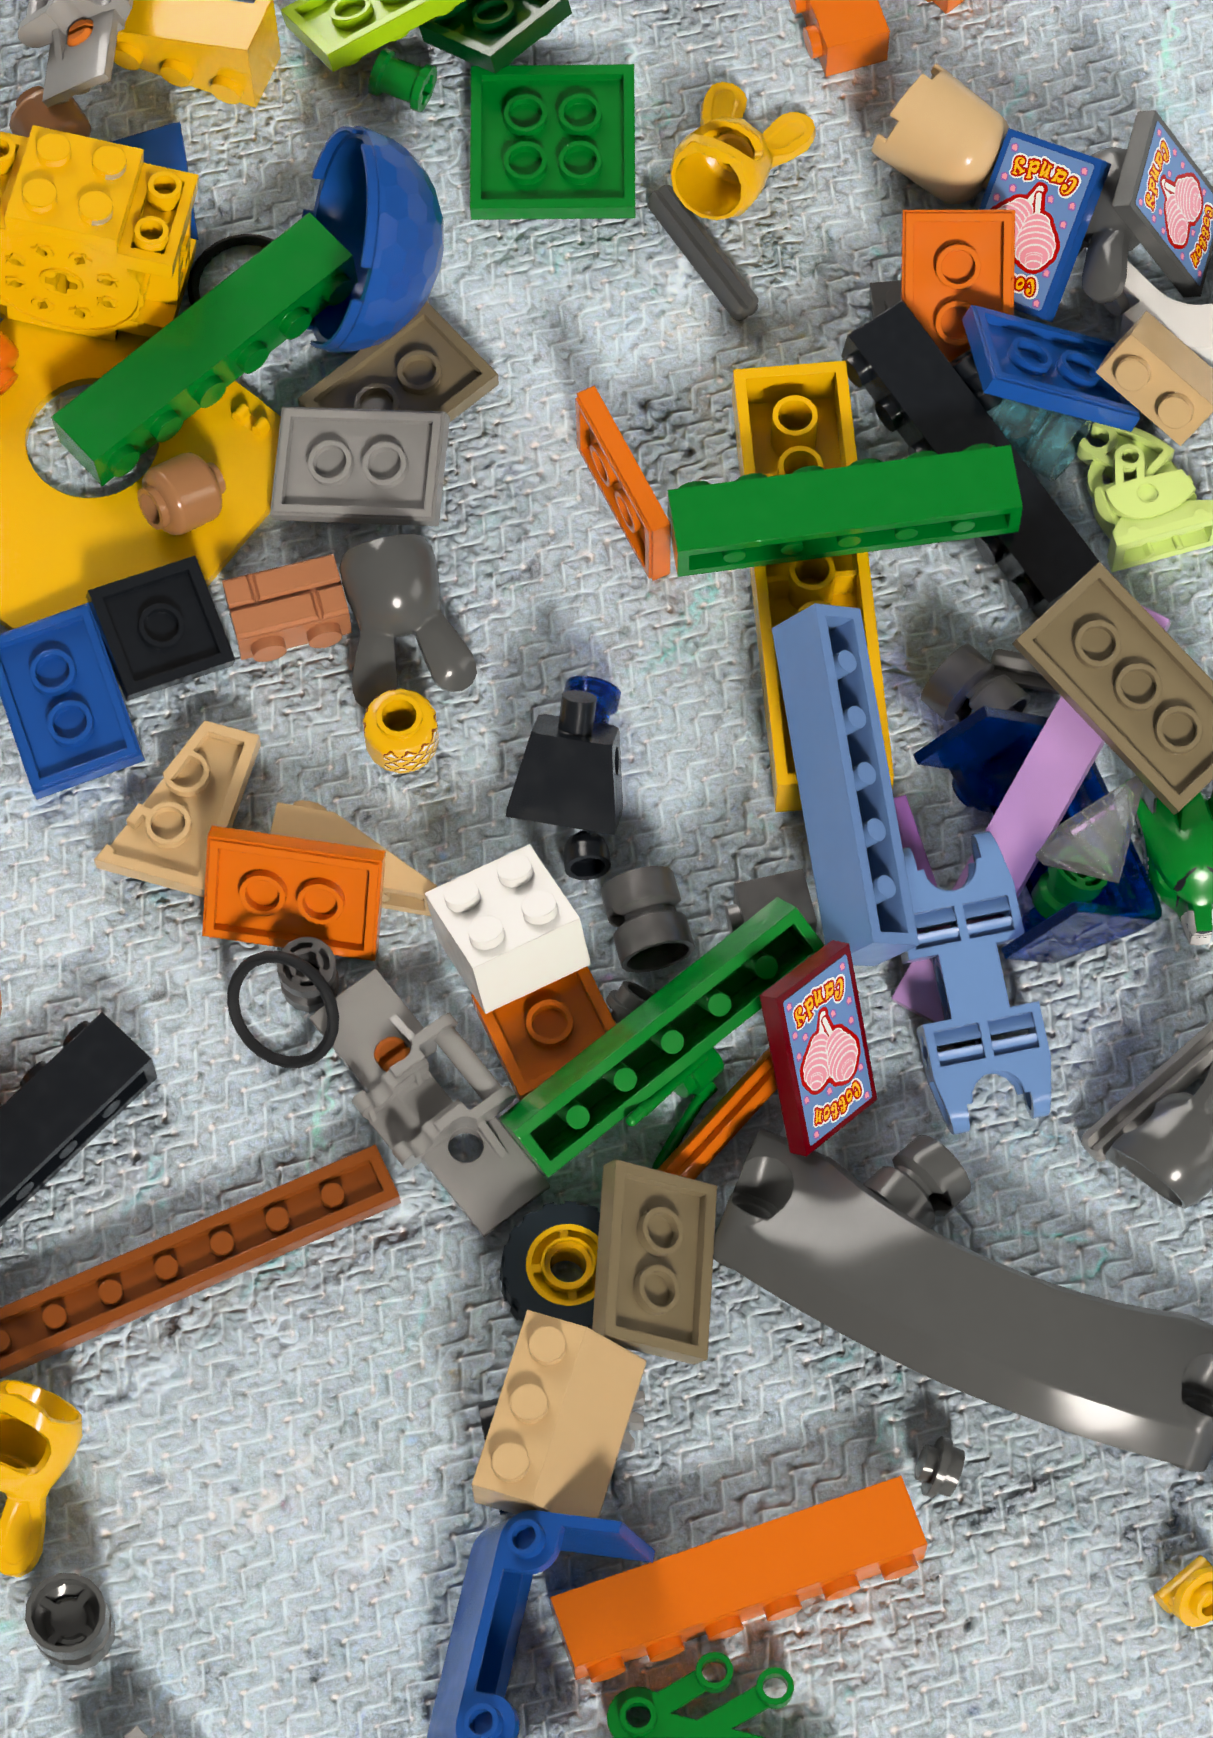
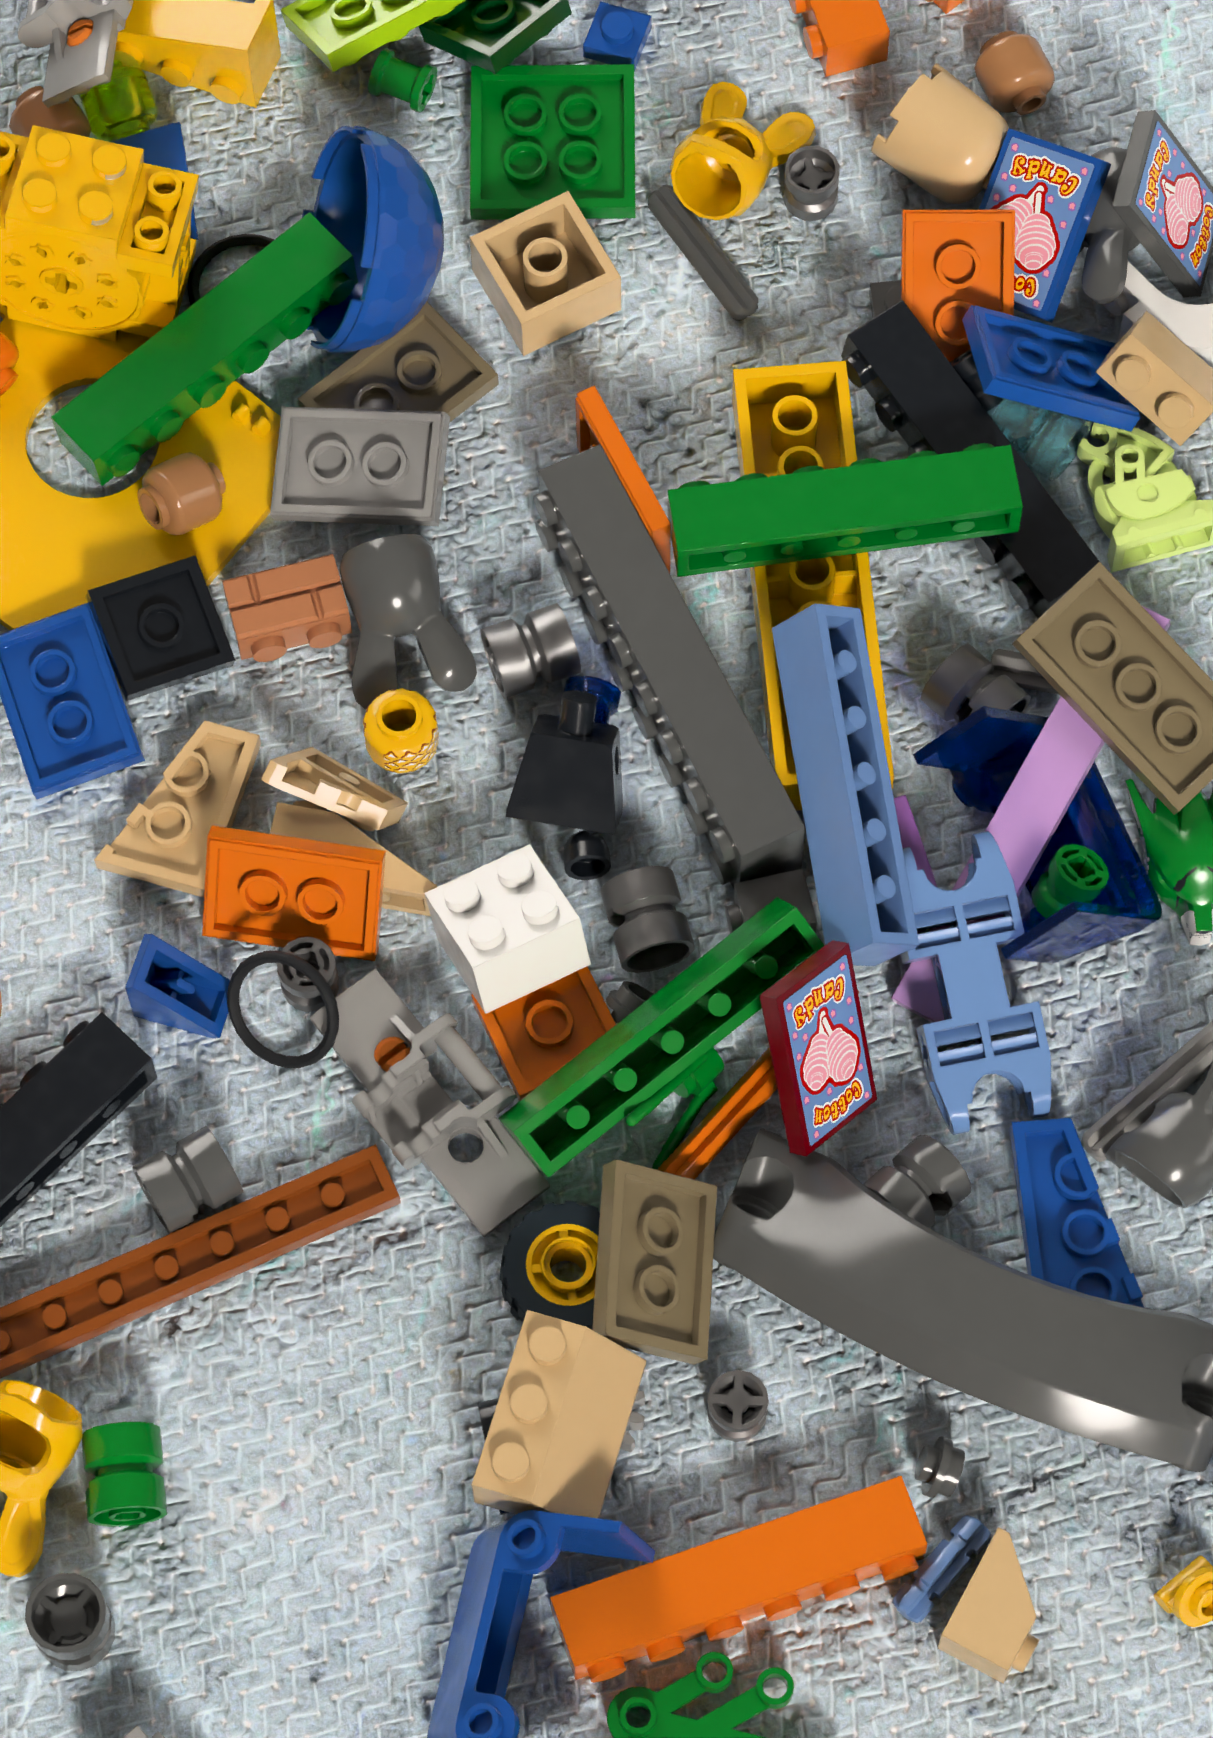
(120, 106): none -> clear neon green head
(124, 1485): none -> green wheel
(176, 989): none -> blue slope
(188, 1179): none -> dark grey wheel
(335, 787): none -> tan wing
(530, 650): none -> flat silver wheel
(545, 273): none -> tan brick
(617, 35): none -> blue plate
(667, 670): none -> dark grey brick
(737, 1392): none -> flat silver wheel
(811, 183): none -> flat silver wheel
(941, 1568): none -> medium blue axle
(993, 1615): none -> tan slope
(1014, 73): none -> medium nougat head
(1062, 1214): none -> blue wing
(1097, 836): clear slope -> none

